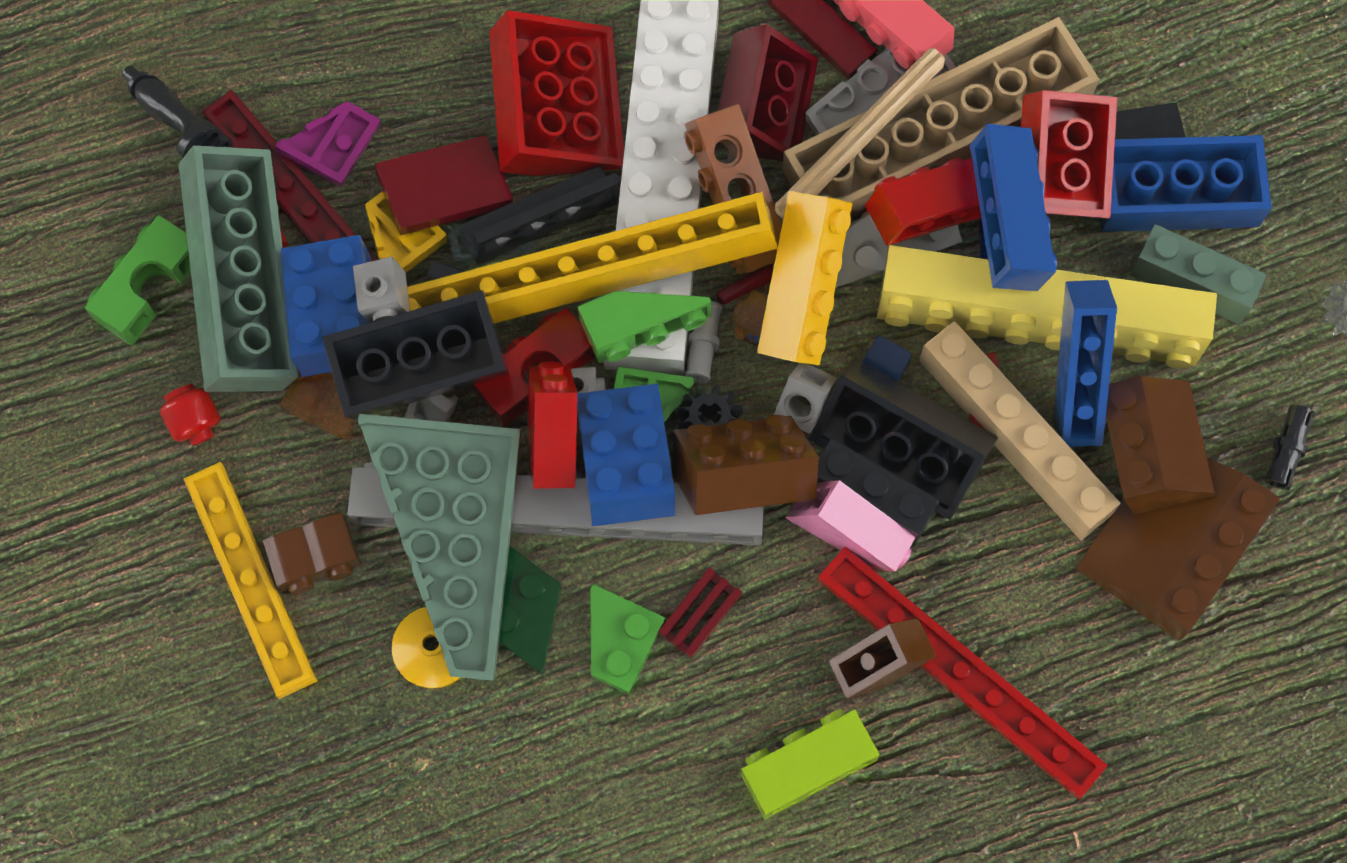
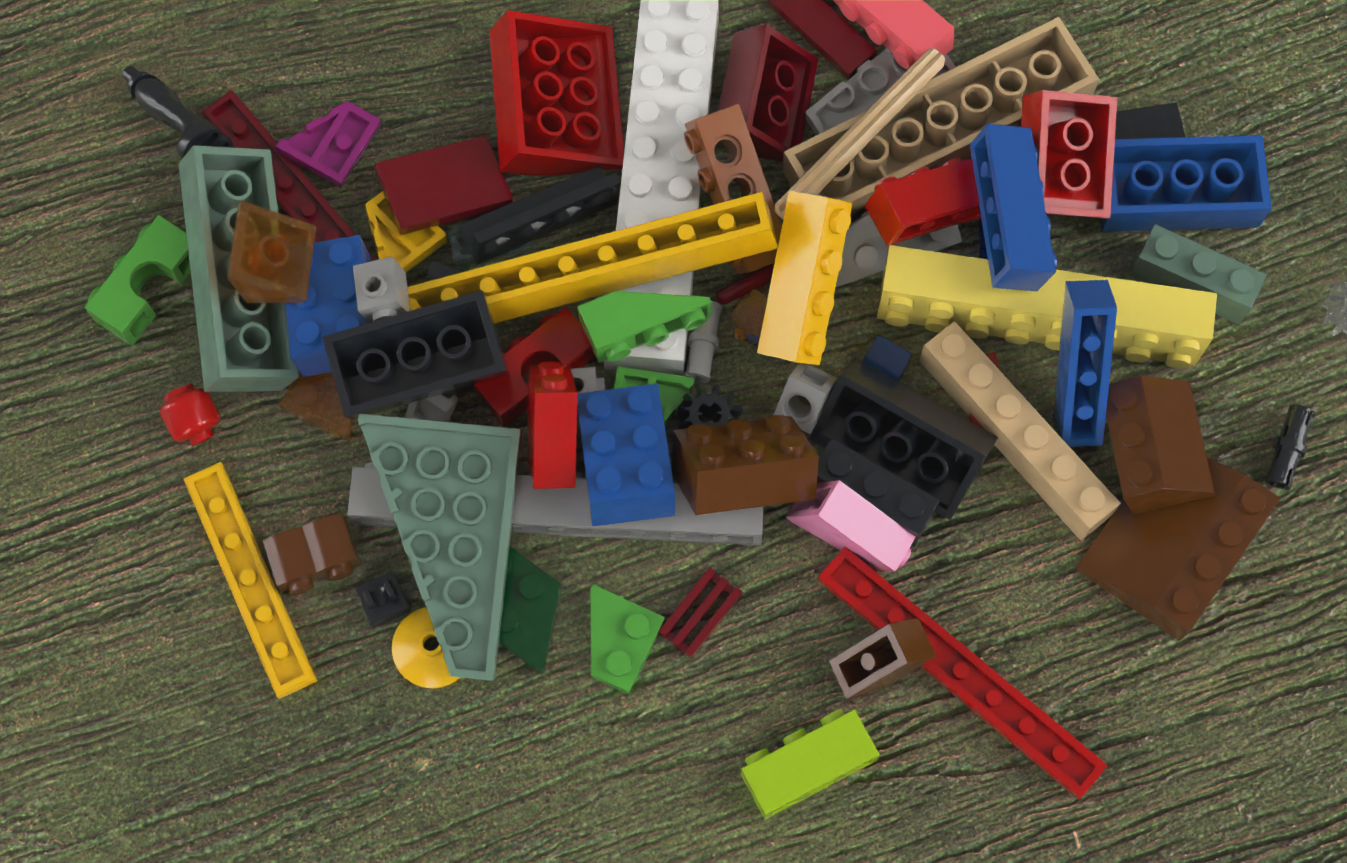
(270, 256): none -> clear orange slope
(382, 599): none -> black tile

